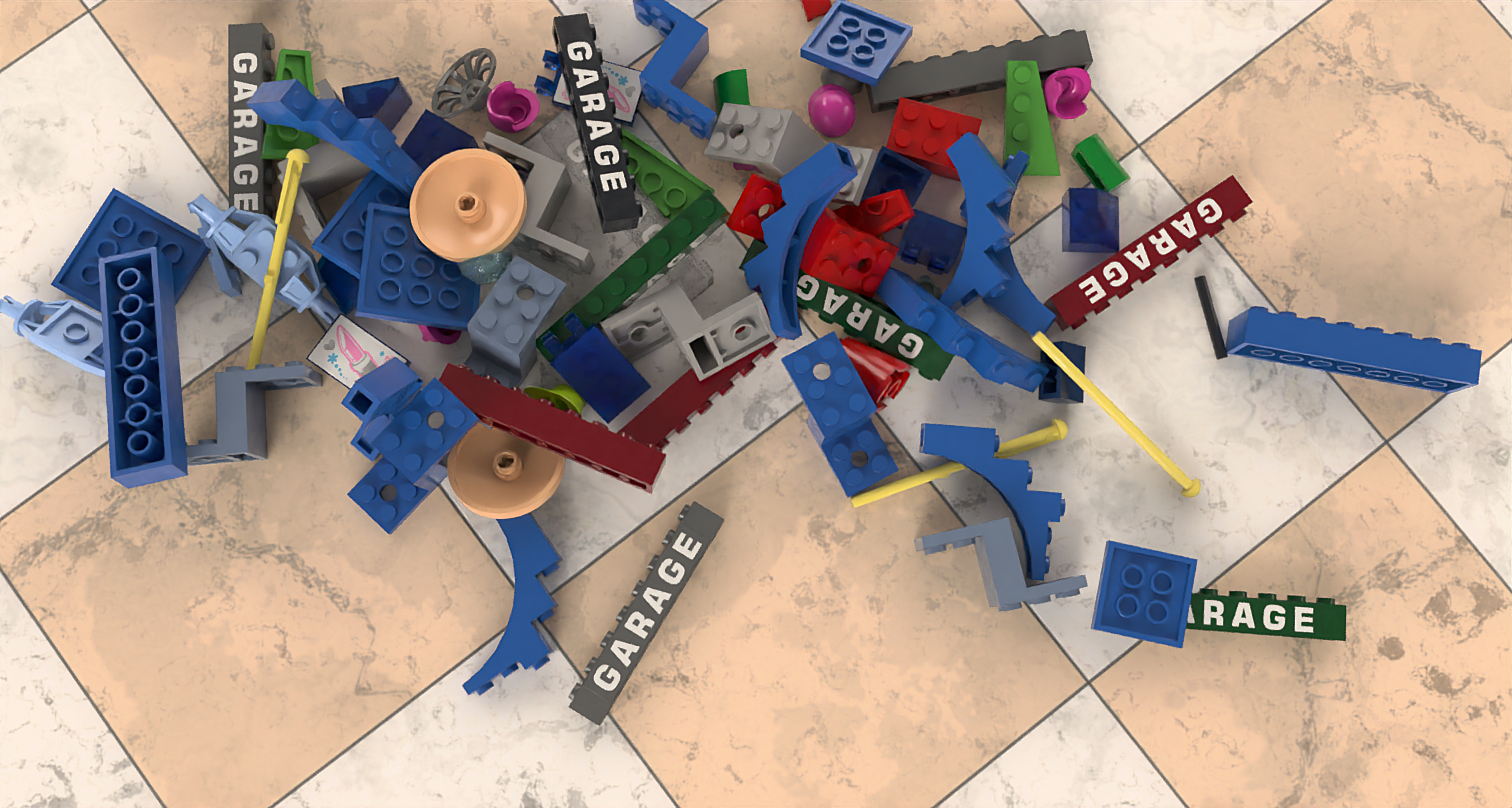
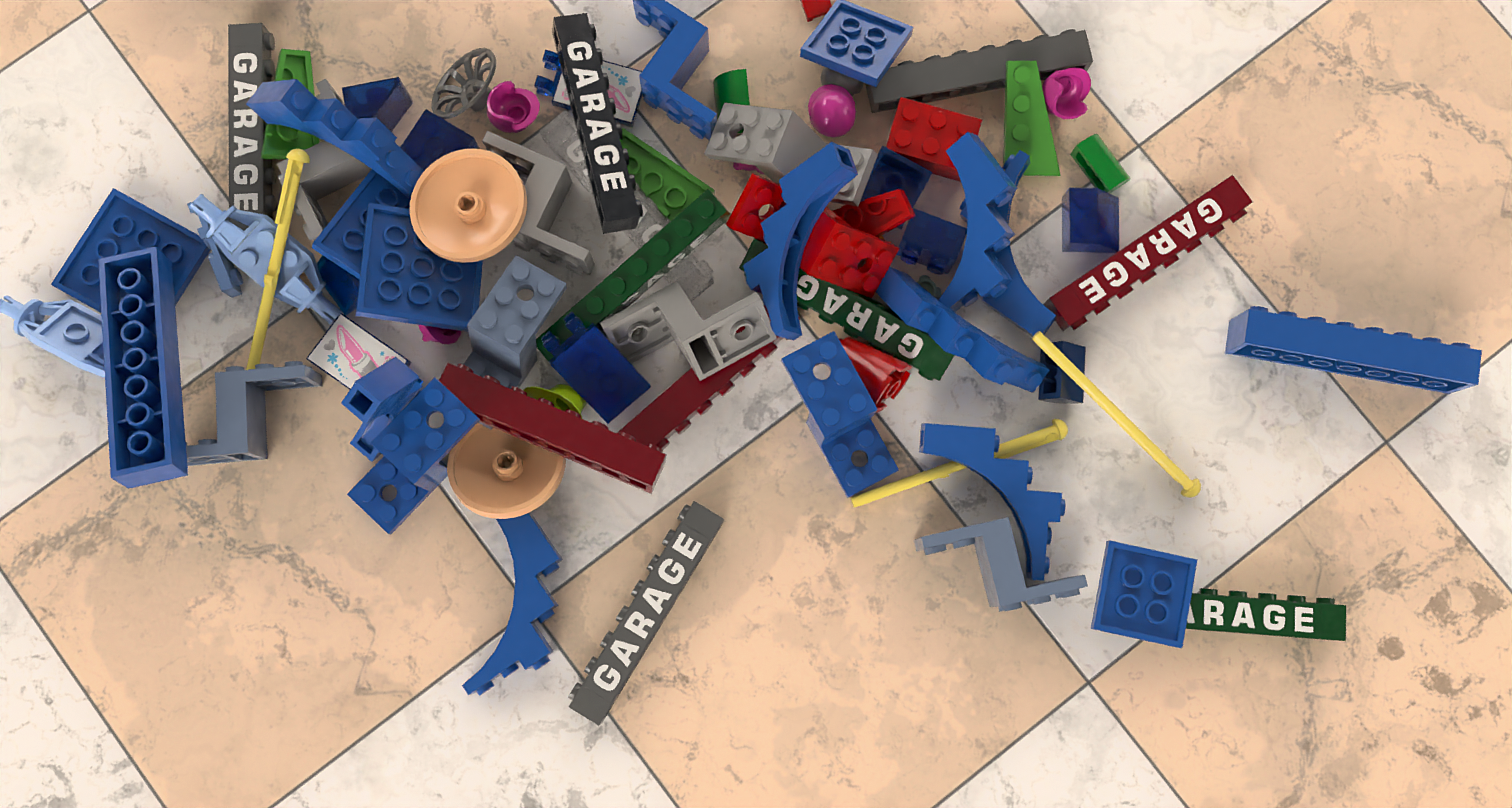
(486, 268): clear light blue piece -> none
(1210, 317): black bar -> none

